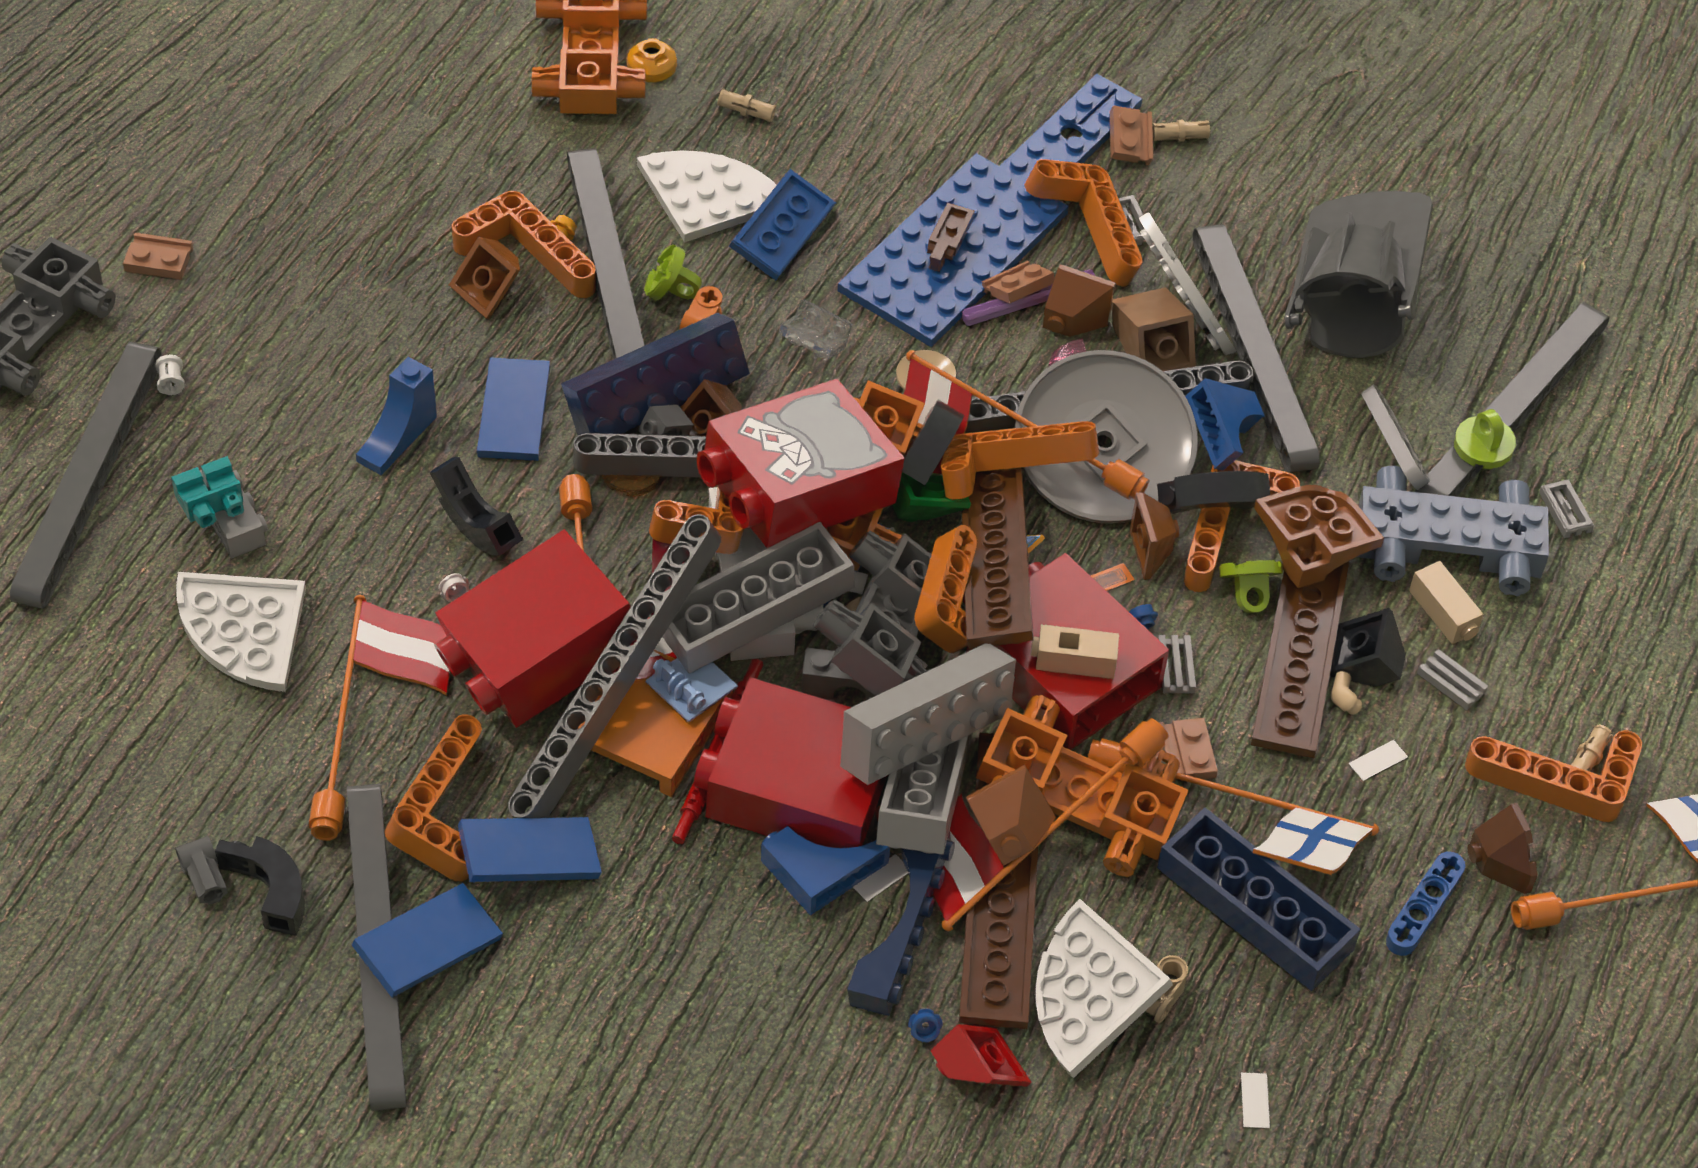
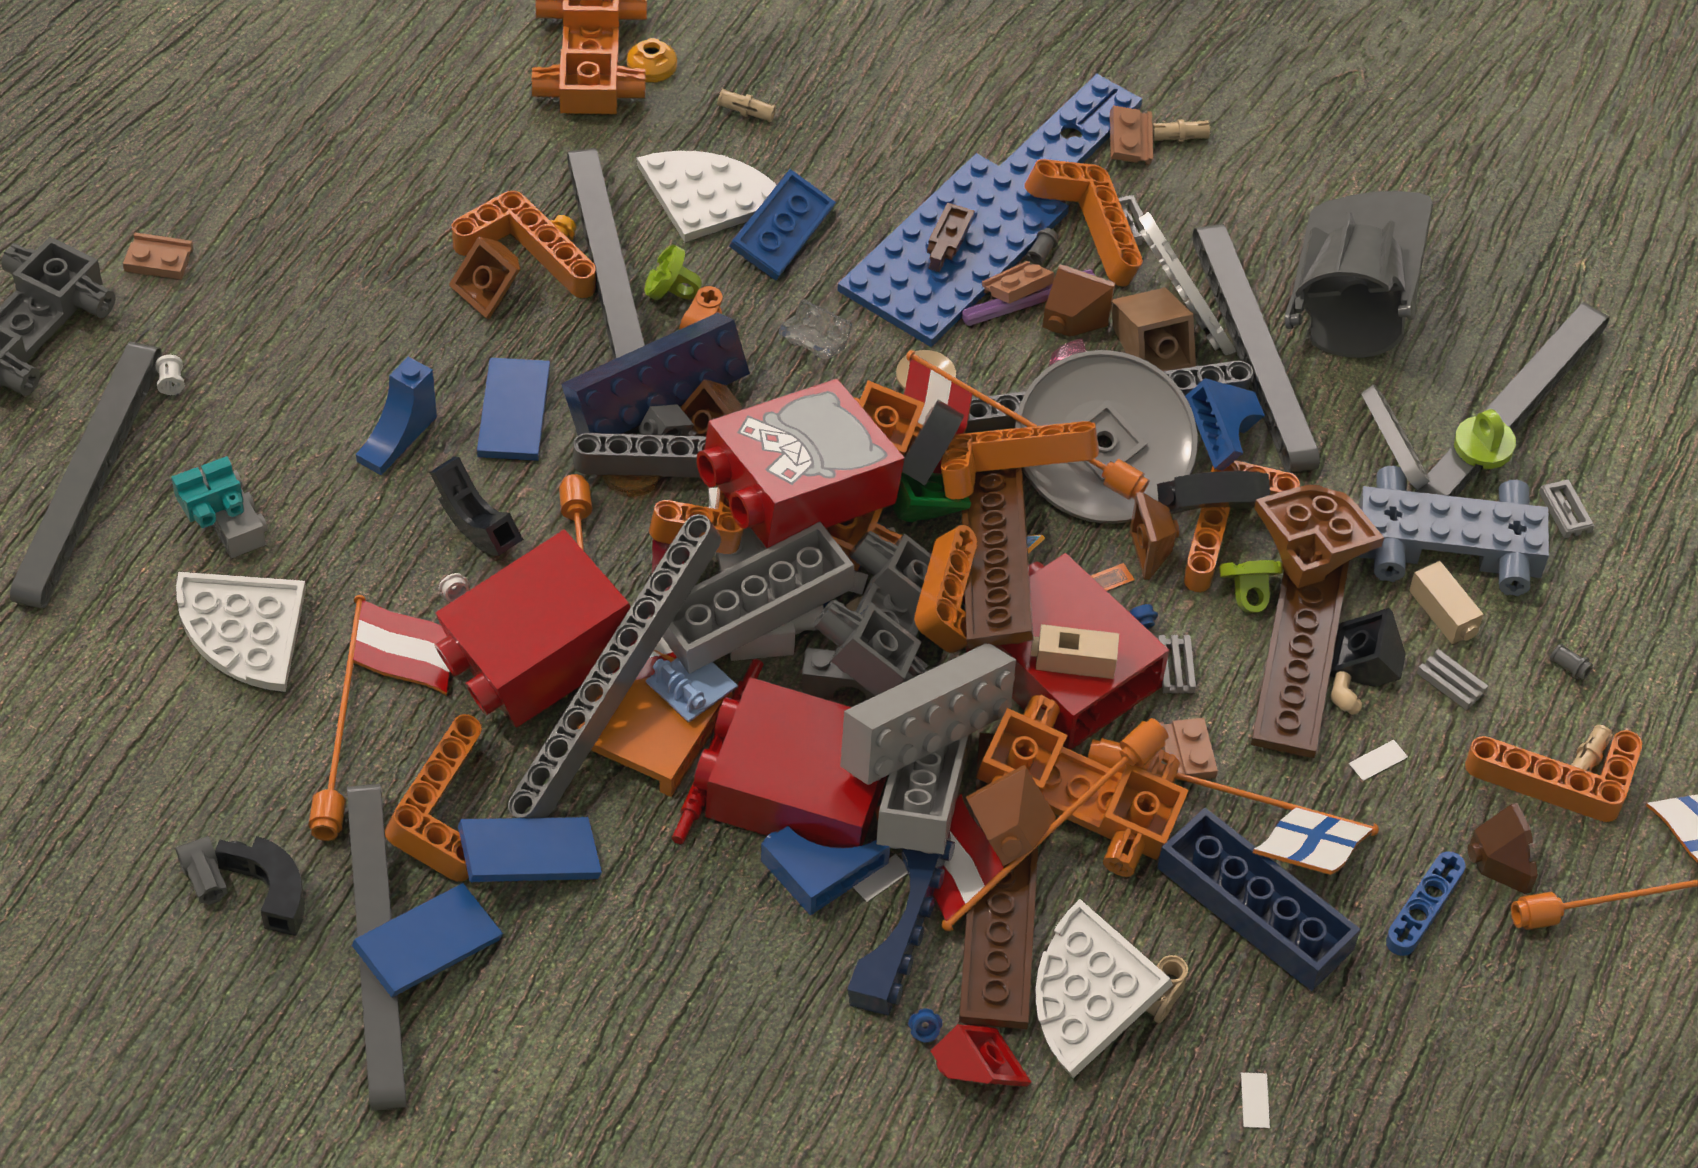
(1045, 242): none -> dark grey pin
(1572, 662): none -> dark grey pin

